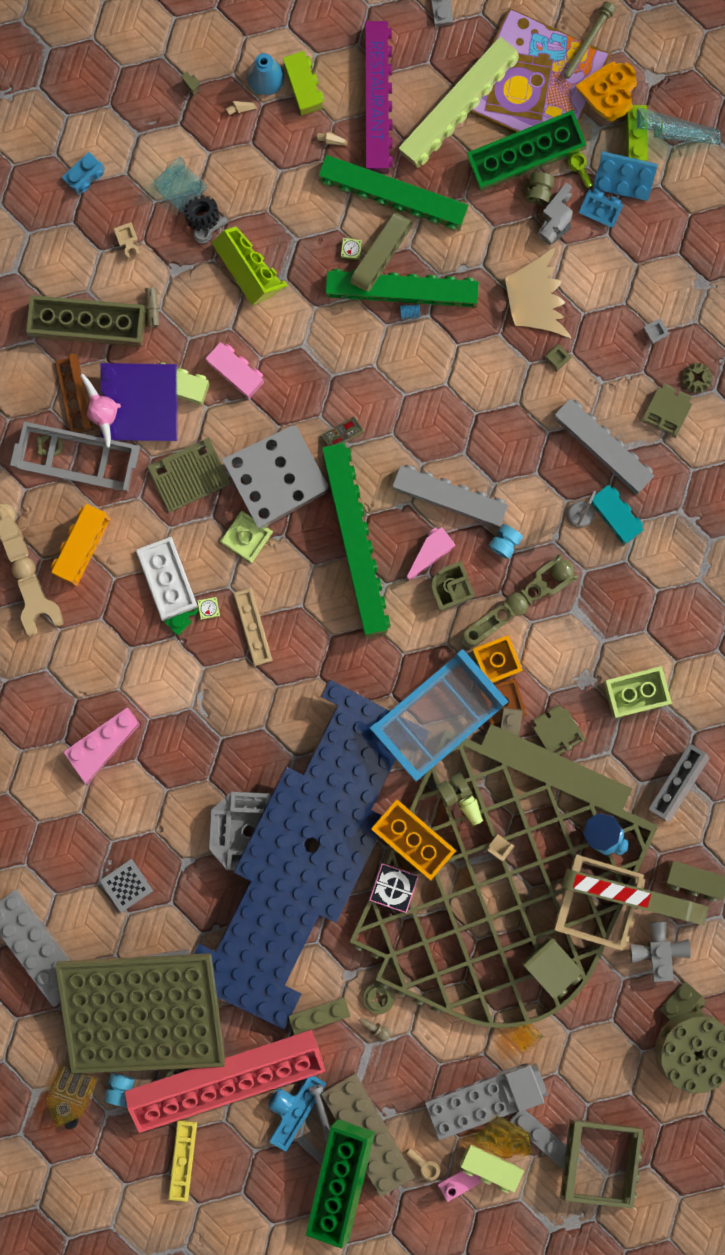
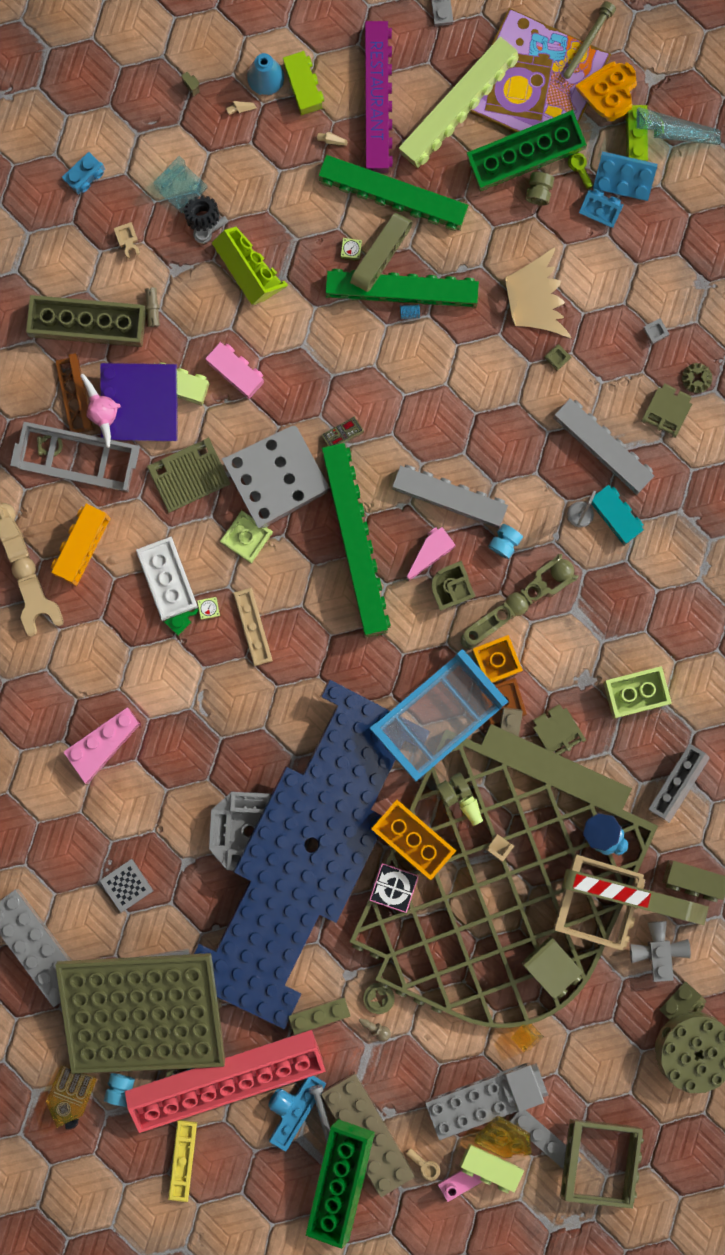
(557, 217): light grey plate -> none

